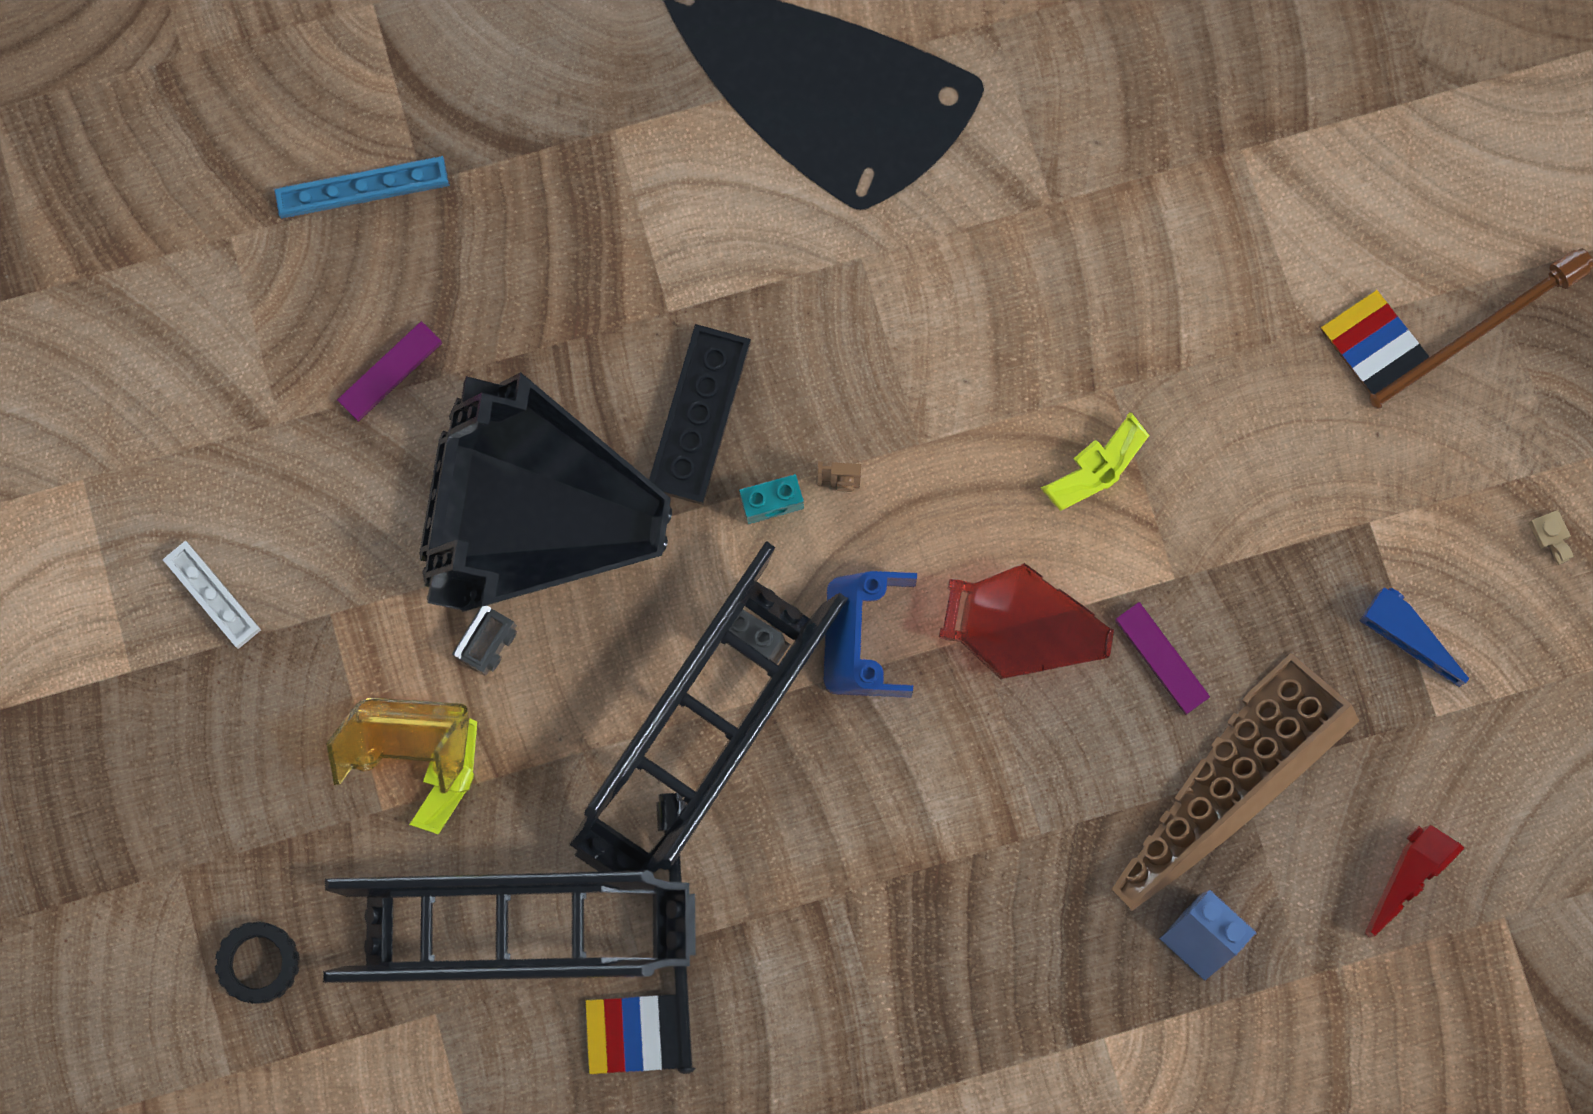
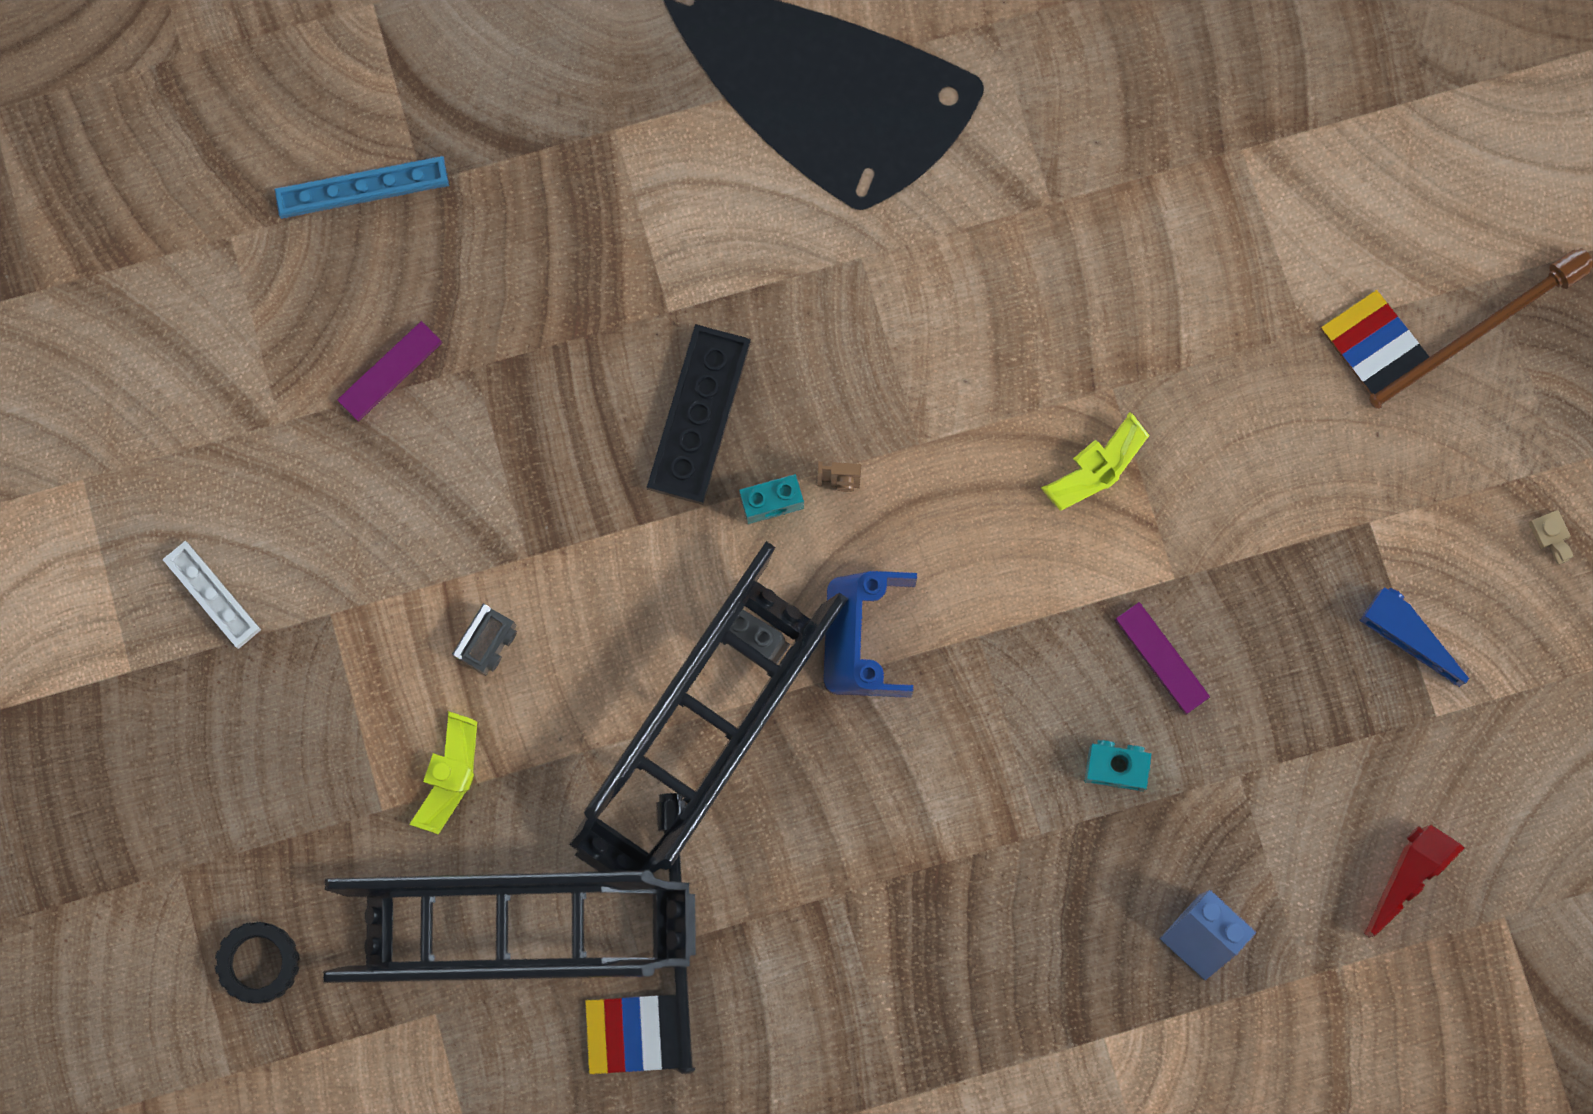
(401, 731): clear yellow windscreen -> none
(529, 500): black piece -> none
(1024, 624): clear red windscreen -> none
(1101, 773): none -> teal brick
(1263, 750): medium nougat wedge -> none

